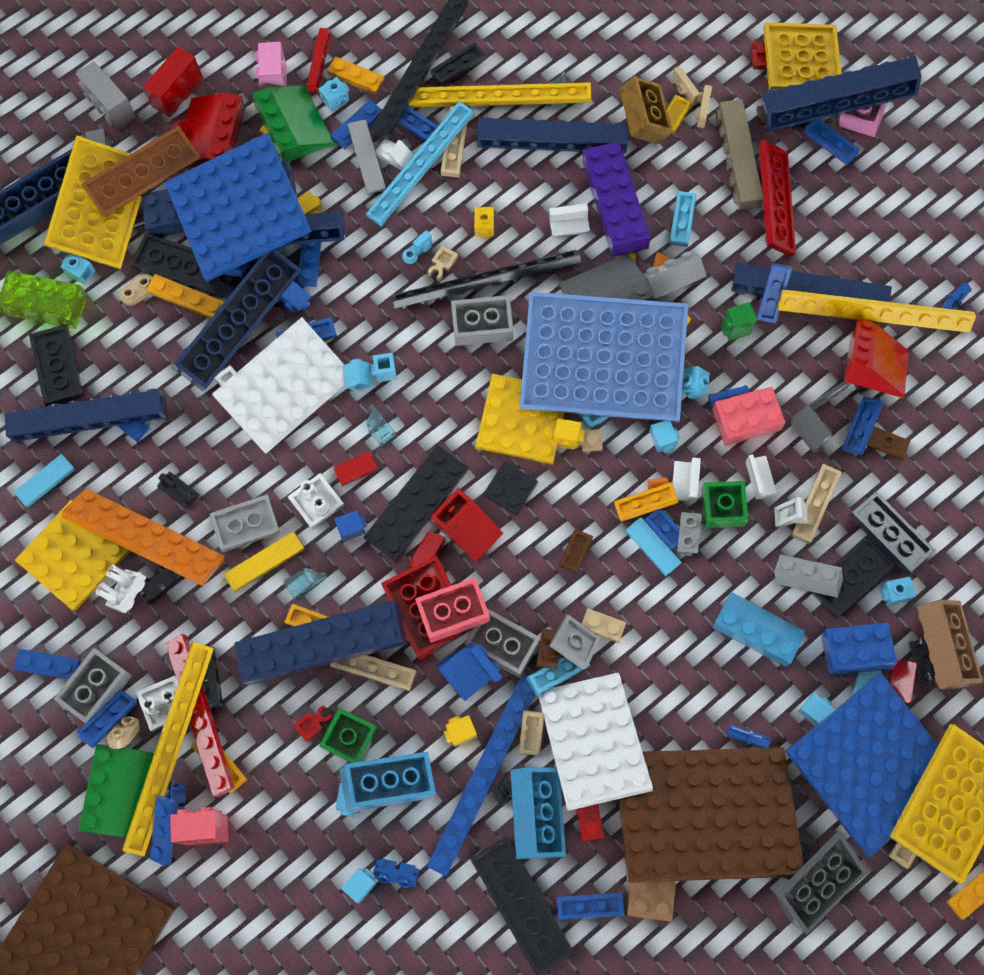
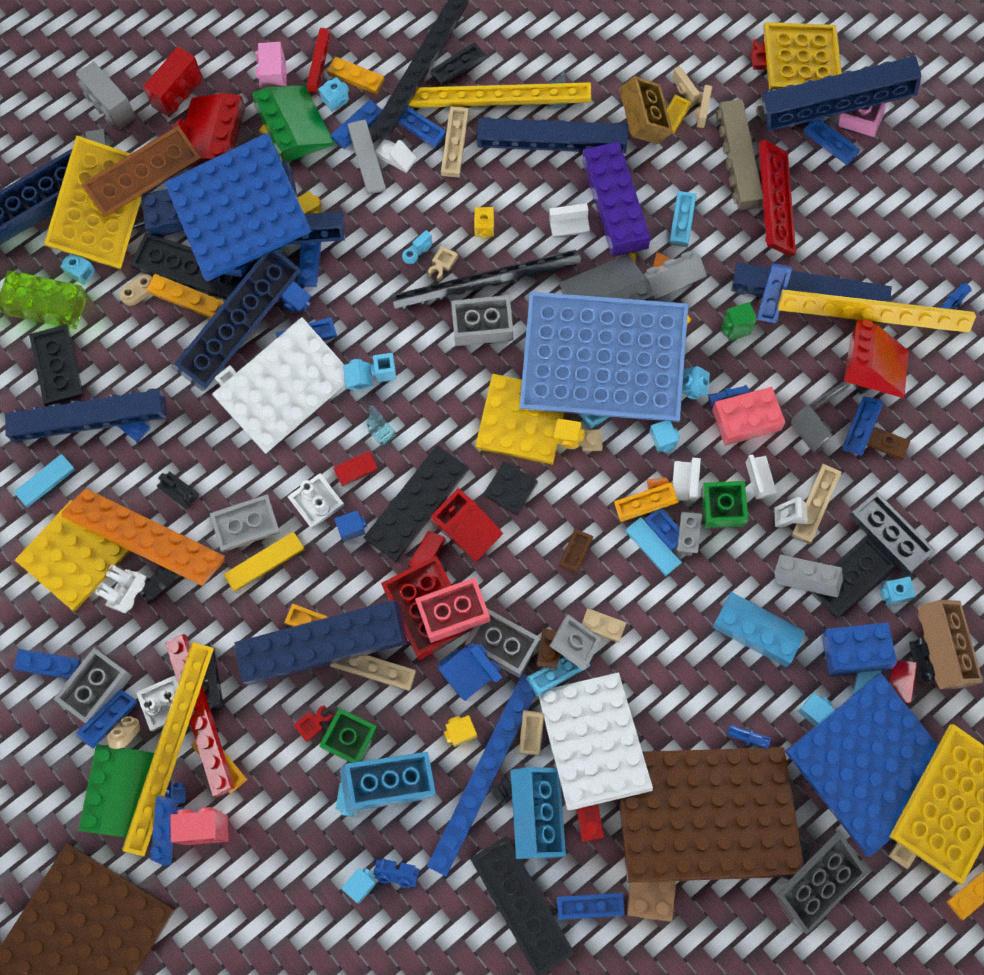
(303, 582): clear light blue slope -> none
(420, 163): medium azure tile -> none

